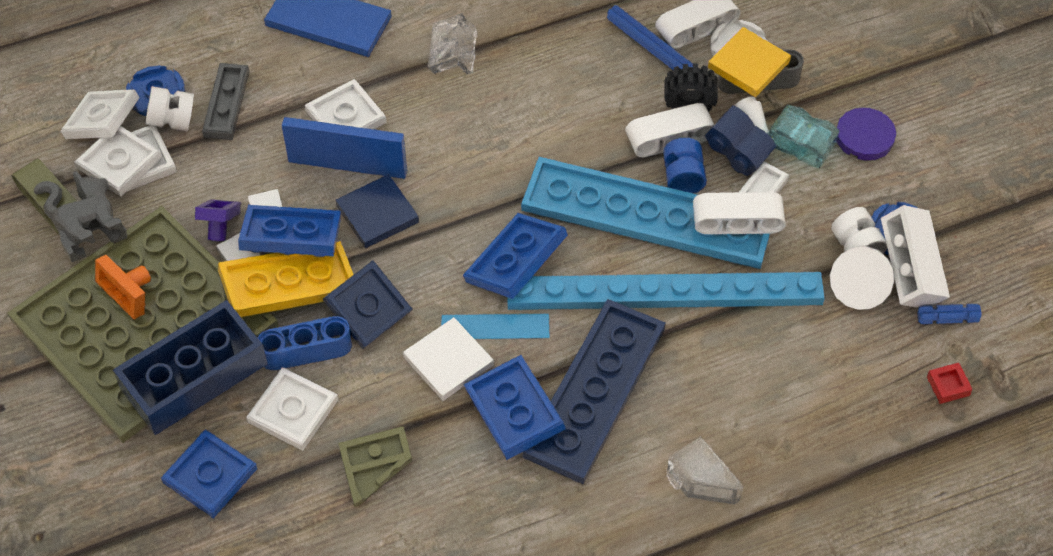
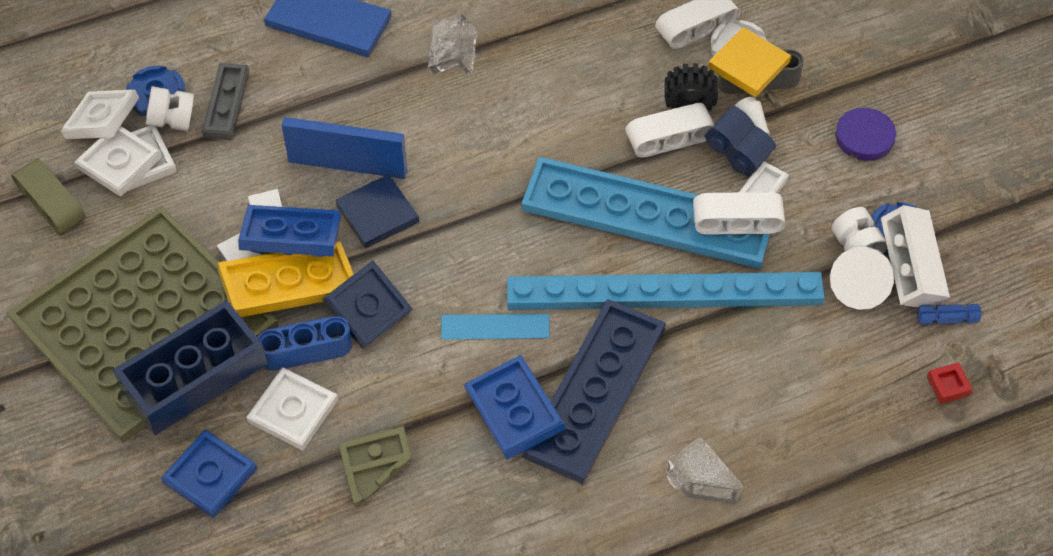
(79, 219): dark grey animal -> none
(123, 286): orange tile -> none
(217, 214): dark purple tile -> none
(347, 106): white tile -> none
(448, 358): white tile -> none
(515, 255): blue tile -> none
(646, 38): blue axle -> none
(684, 165): blue wheel -> none
(803, 135): clear light blue brick -> none

